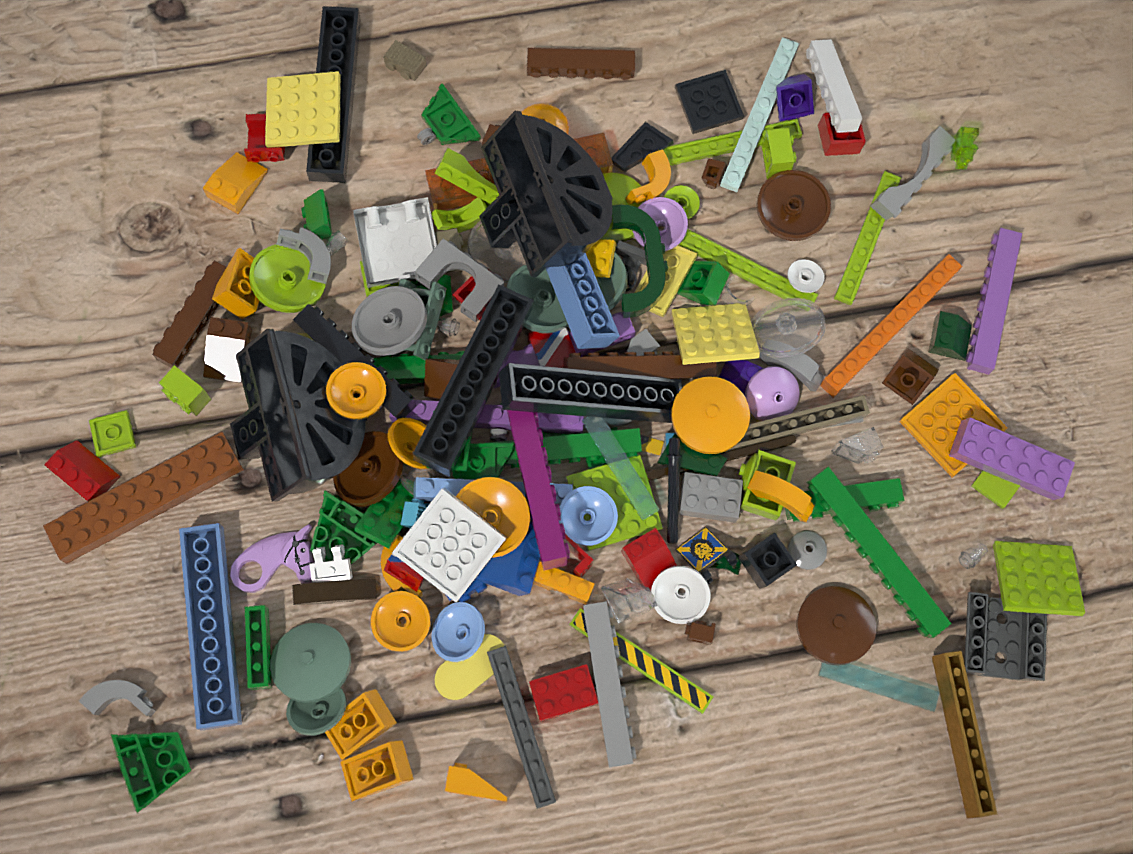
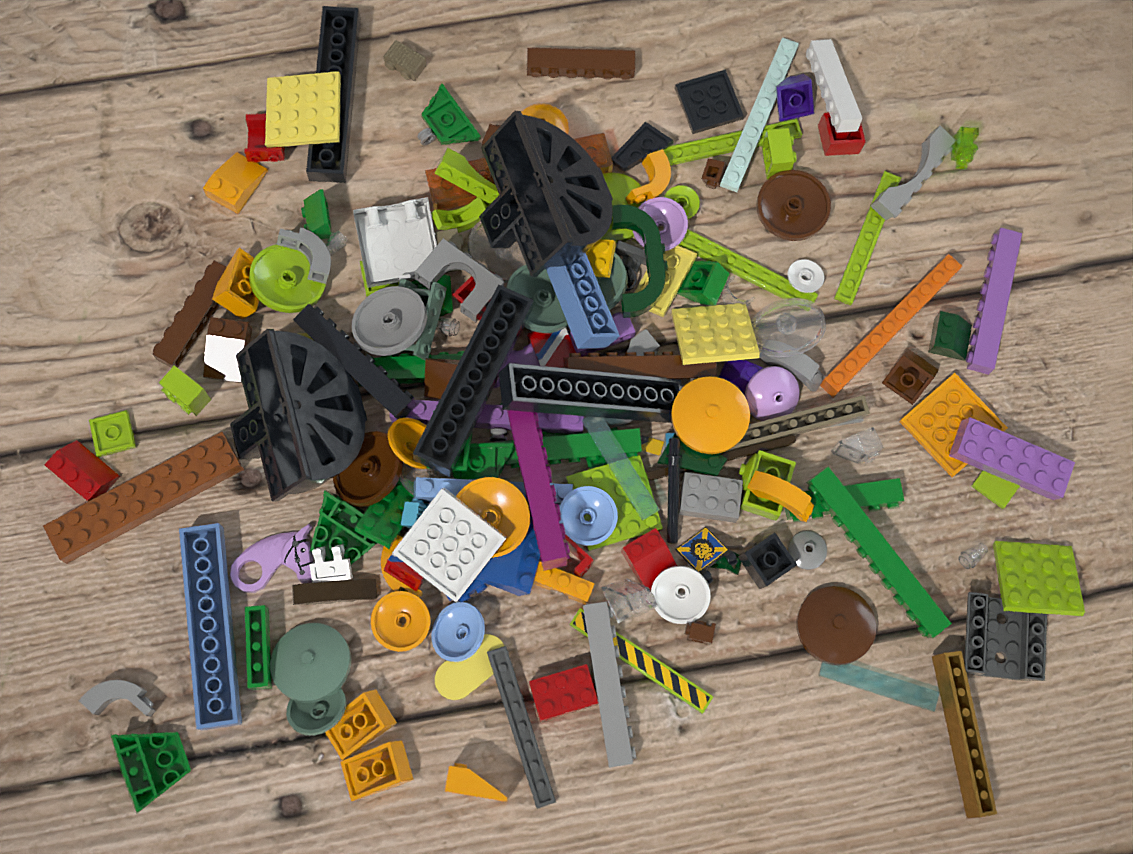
(353, 379): light orange dish -> none

